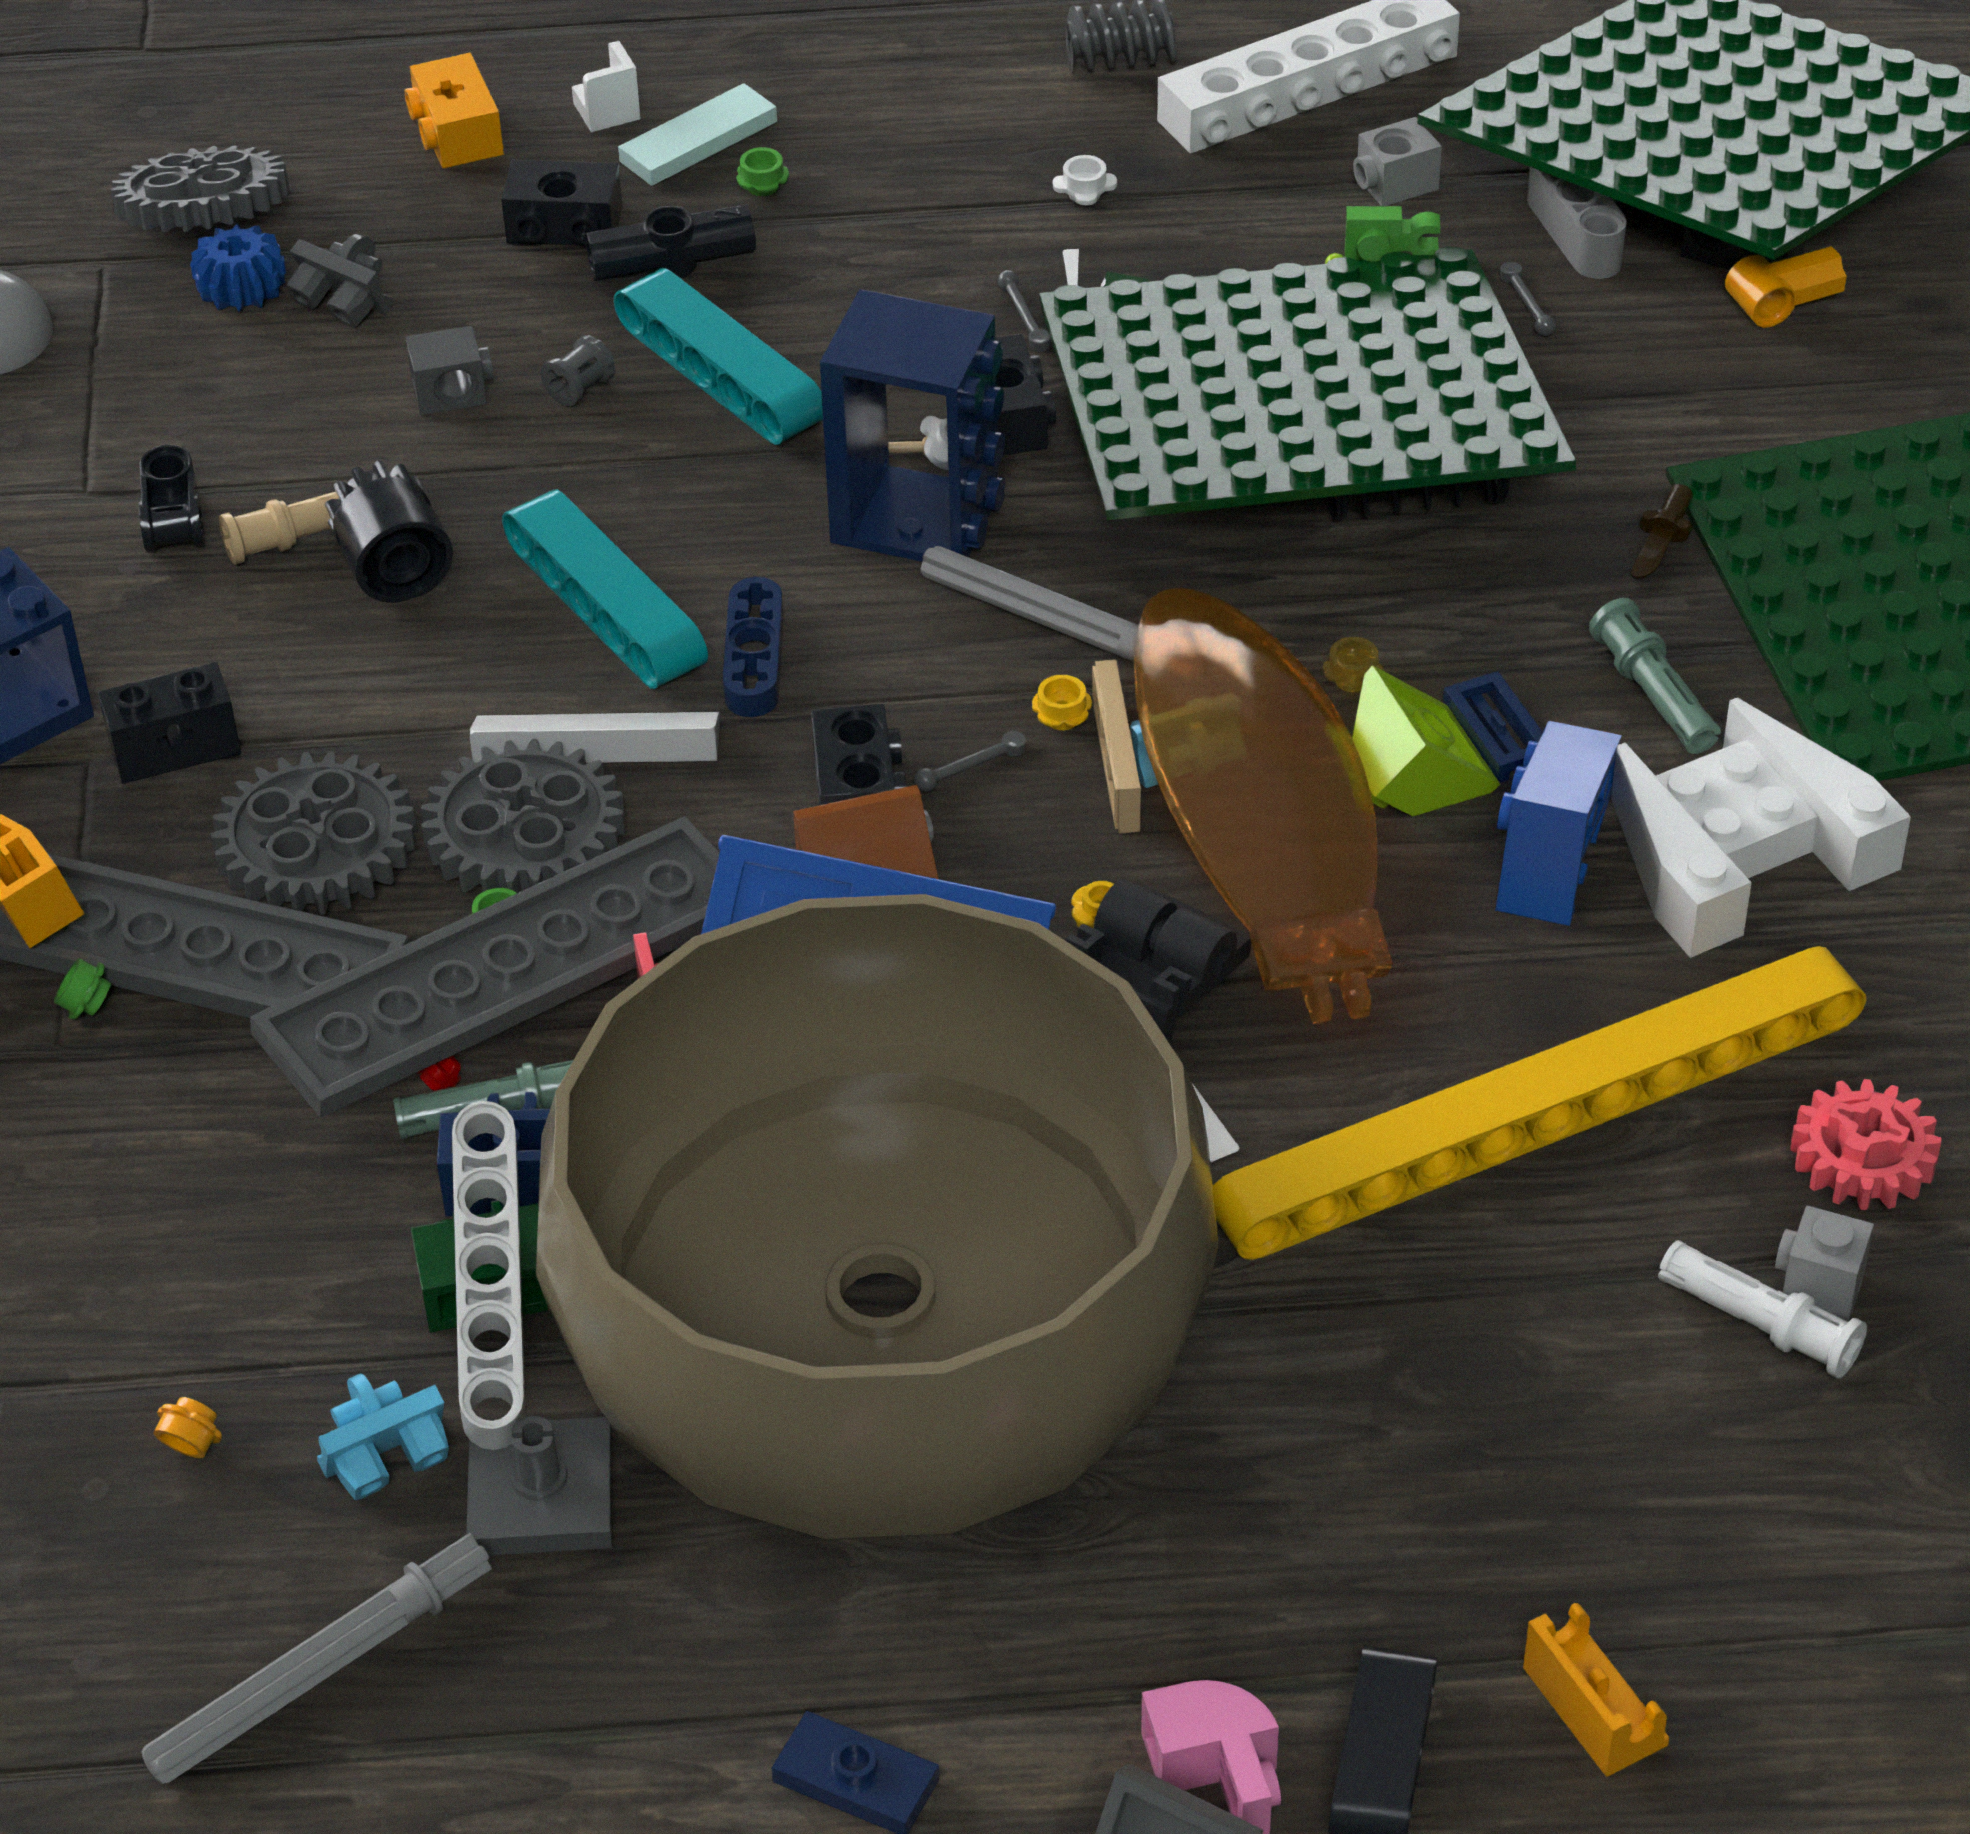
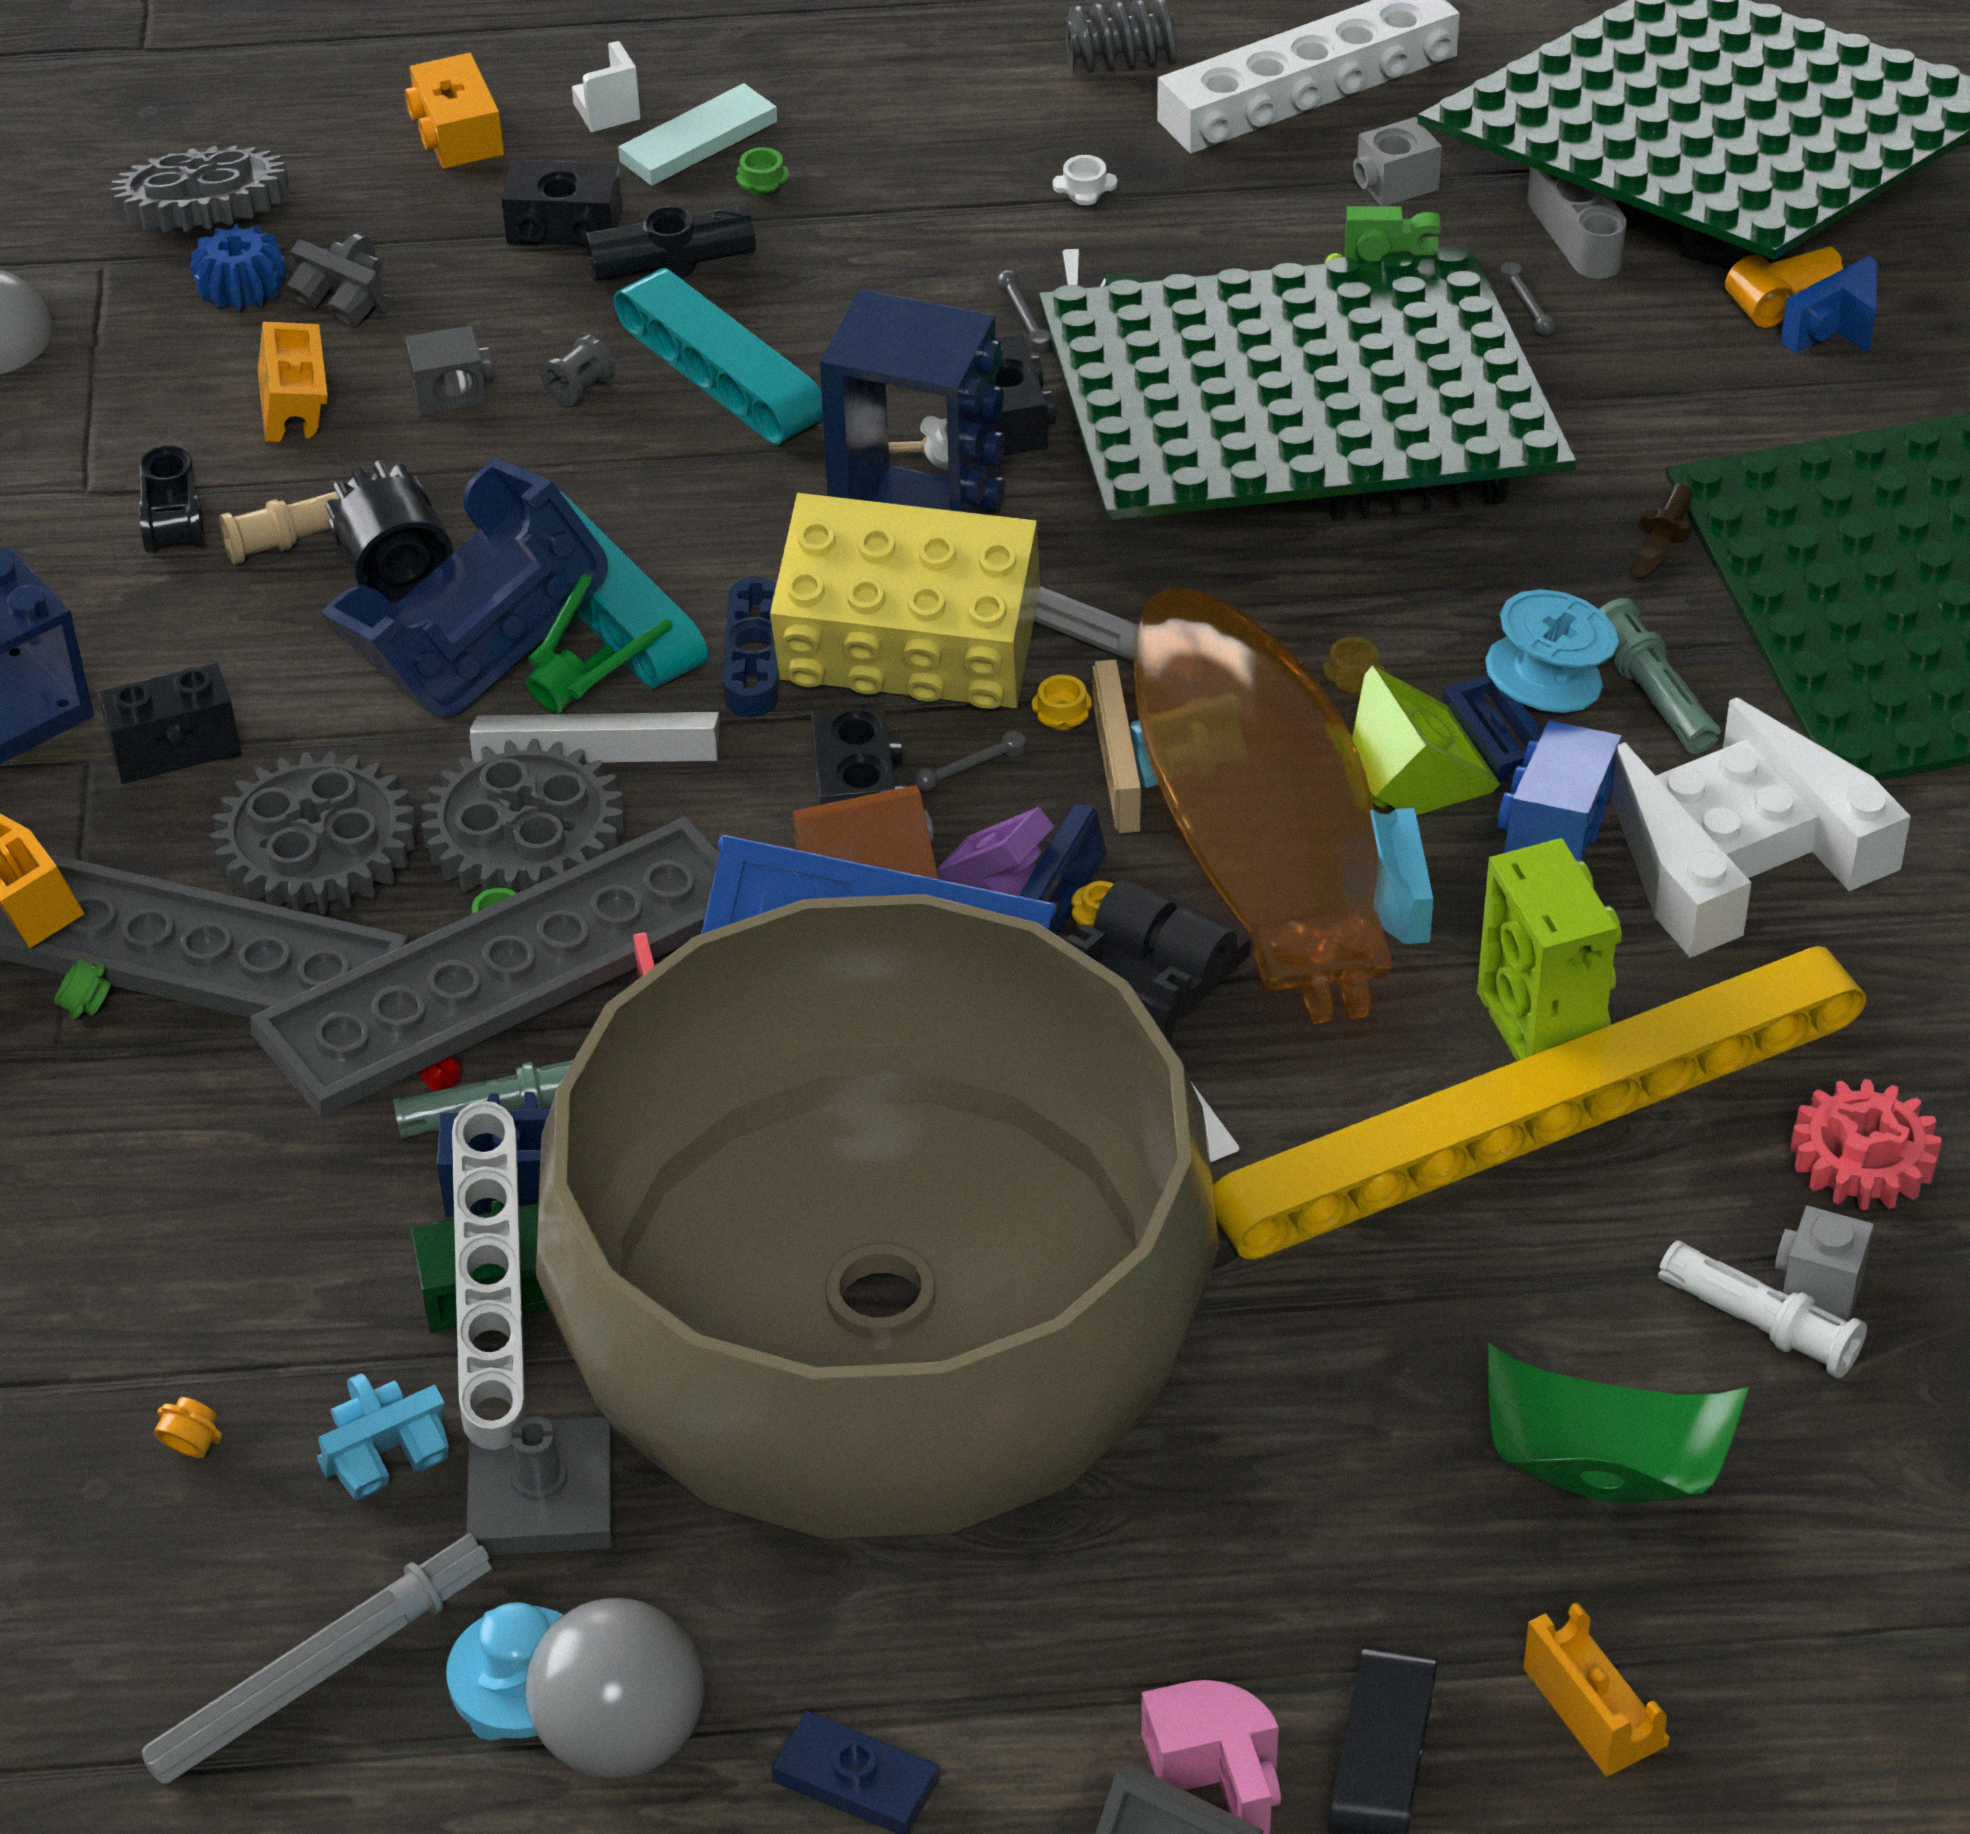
(291, 377): none -> light orange hinge
(484, 600): none -> dark blue windscreen
(491, 1667): none -> medium azure plate
(564, 675): none -> green plant
(614, 1688): none -> light grey piece
(906, 600): none -> light yellow brick
(1000, 855): none -> medium lavender slope
(1068, 862): none -> dark blue tile
(1403, 881): none -> medium azure slope
(1545, 949): none -> lime piece
(1551, 651): none -> medium azure piece
(1608, 1437): none -> green piece
(1833, 305): none -> blue slope

